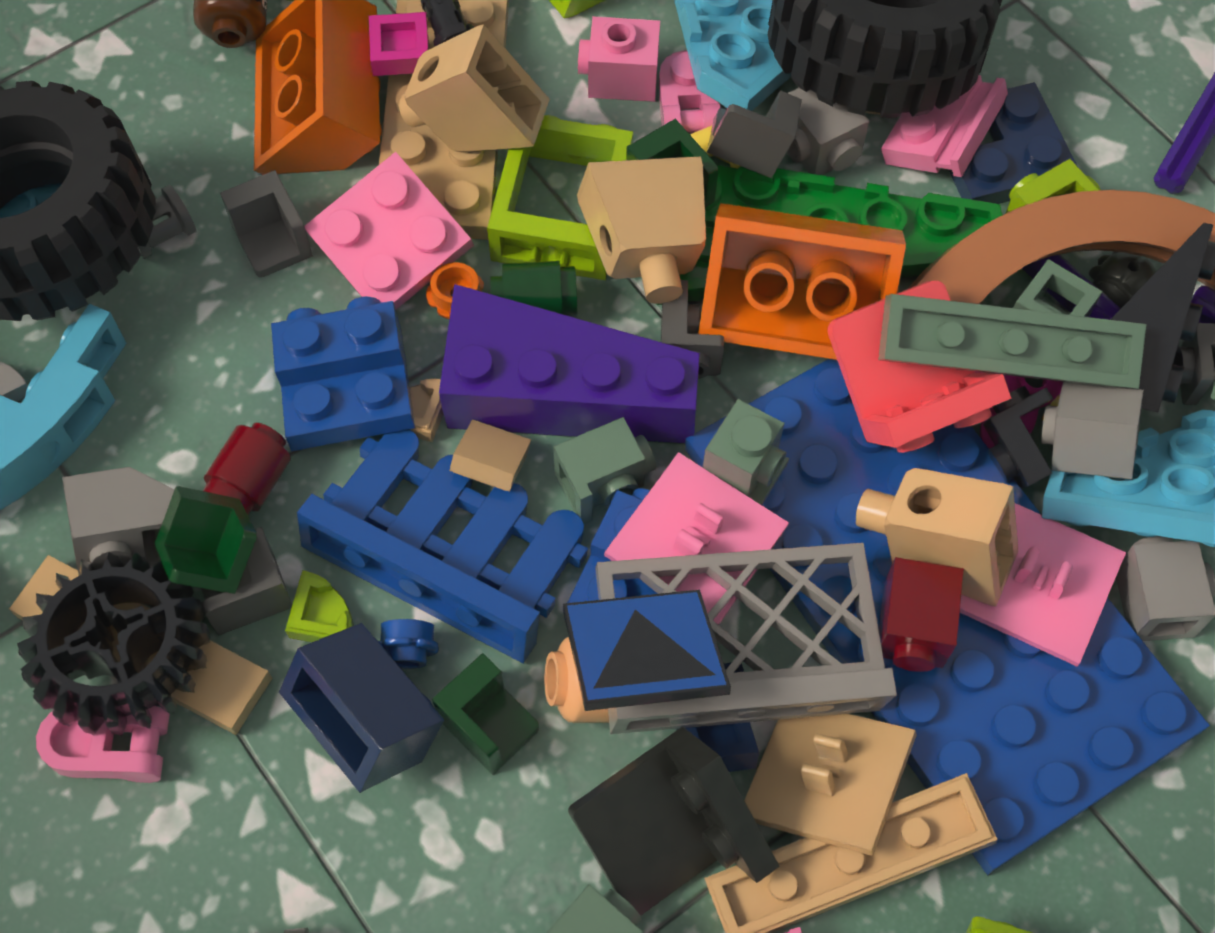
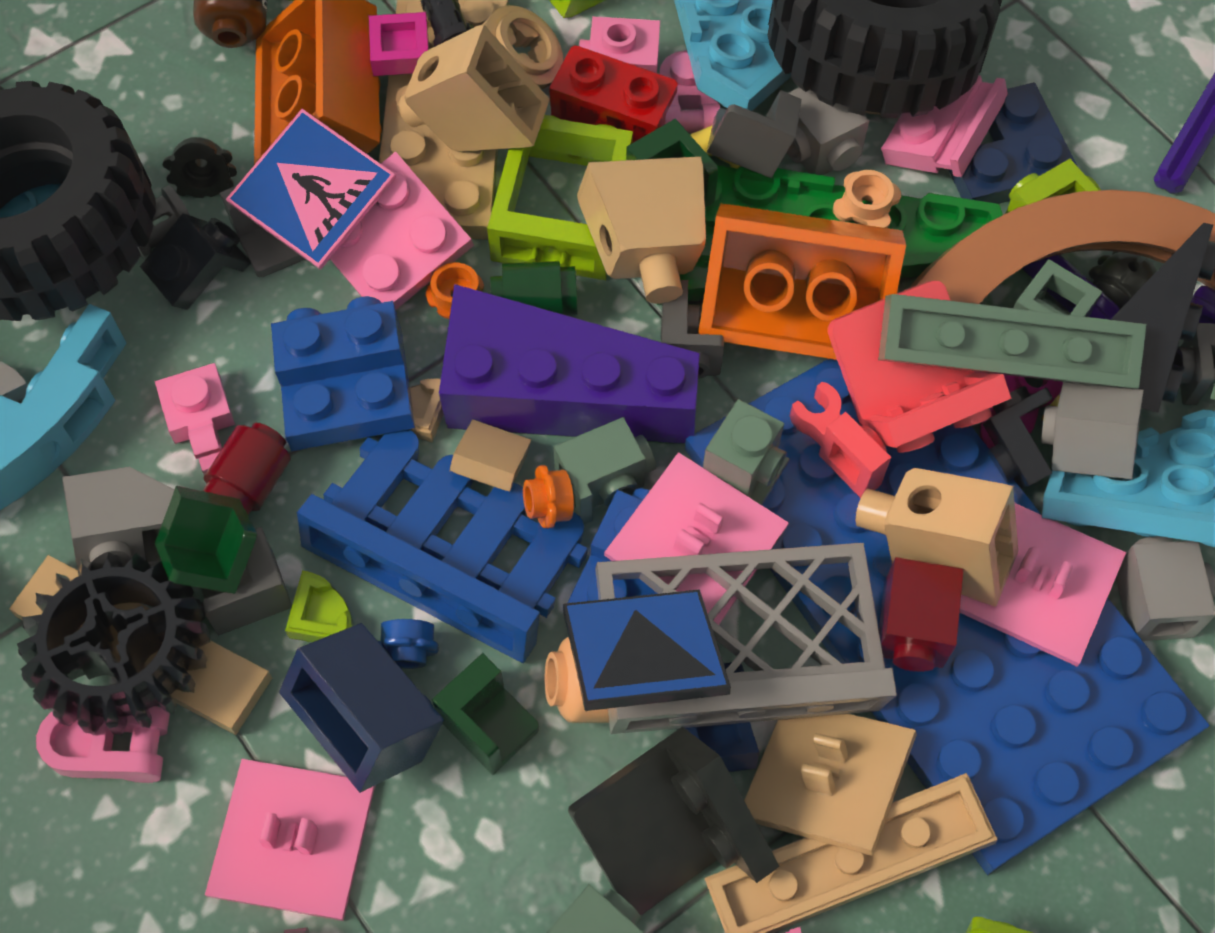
(191, 258): none -> black bracket
(195, 410): none -> bright pink plate
(200, 168): none -> pearl dark grey animal
(290, 840): none -> bright pink piece
(311, 188): none -> piece
(524, 28): none -> tan gear
(549, 496): none -> orange plate
(610, 92): none -> red bracket
(848, 448): none -> coral plate
(871, 187): none -> light nougat plate

